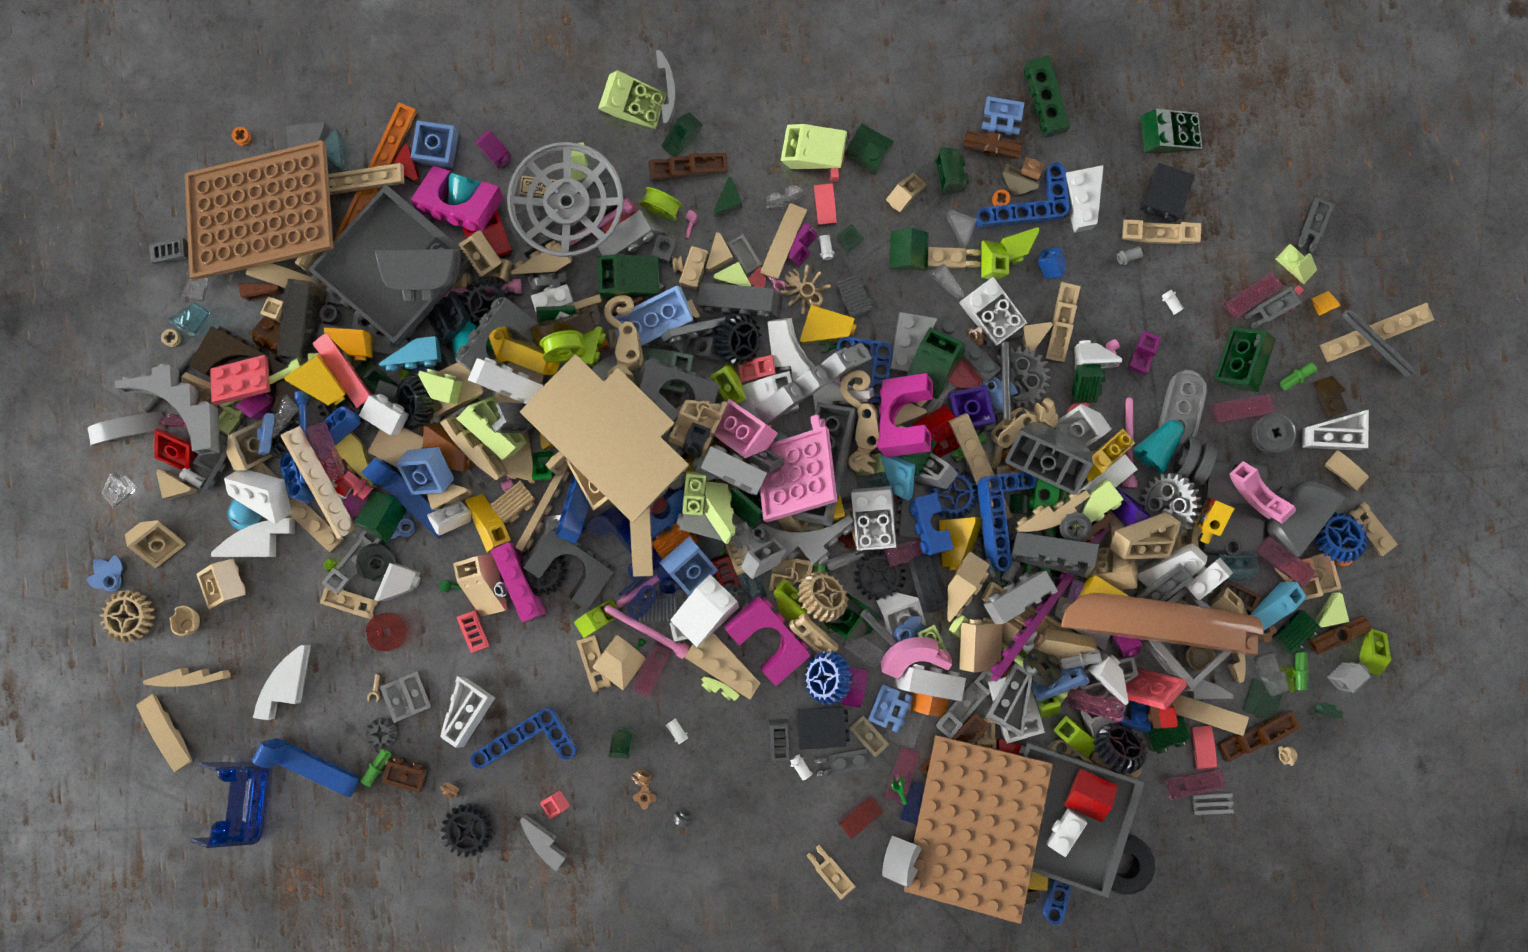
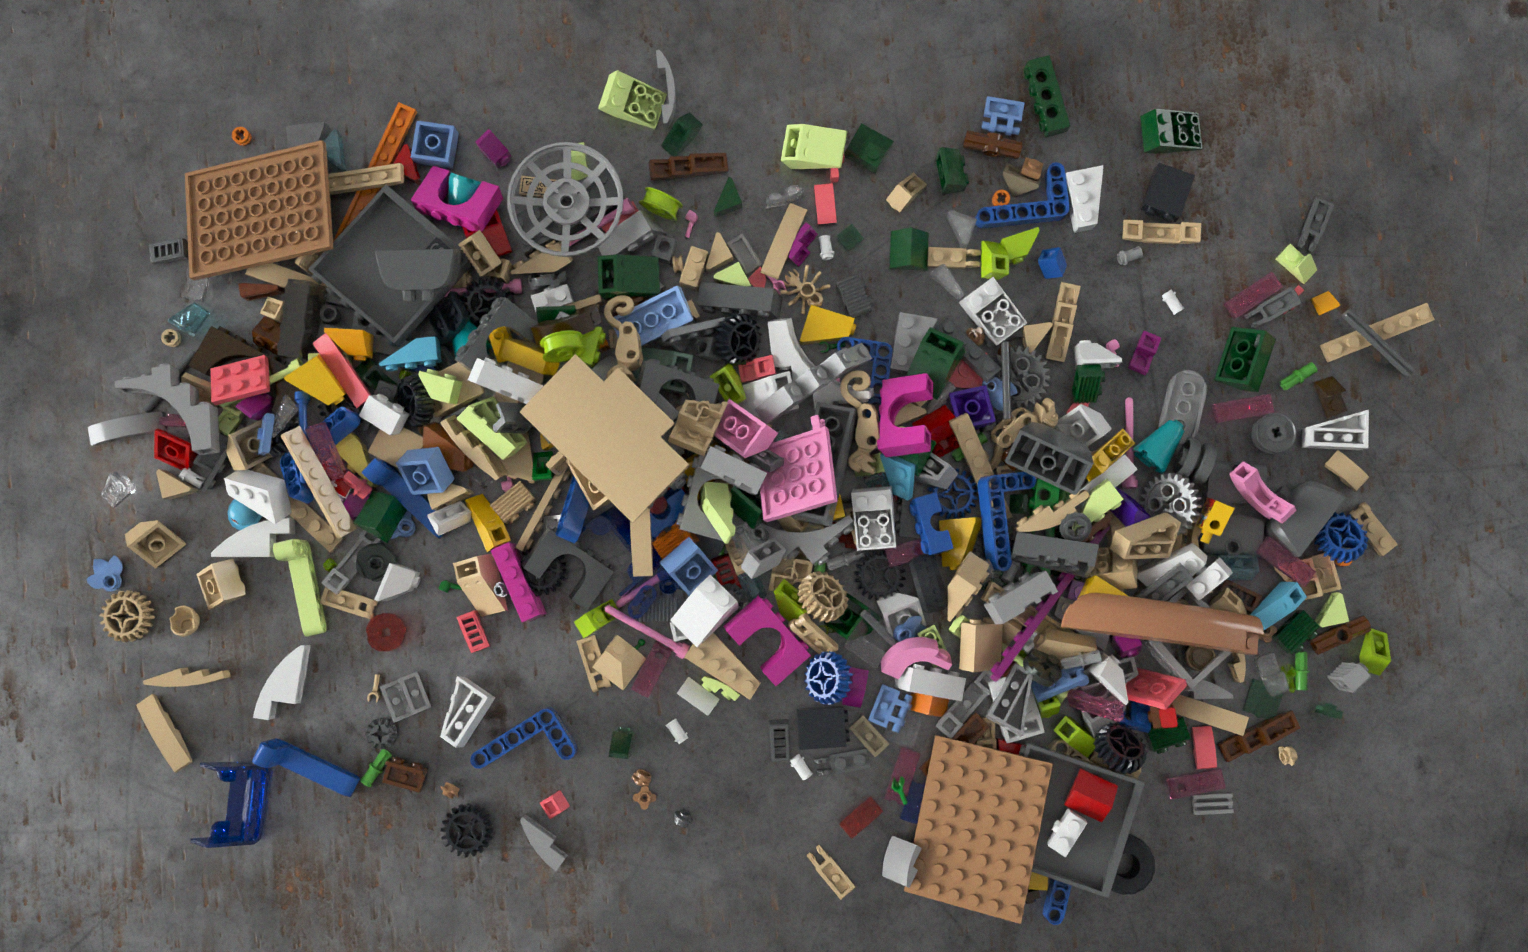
(304, 582): none -> yellowish green beam
(694, 493): yellowish green slope -> none
(696, 439): black bracket -> none
(698, 696): none -> white slope

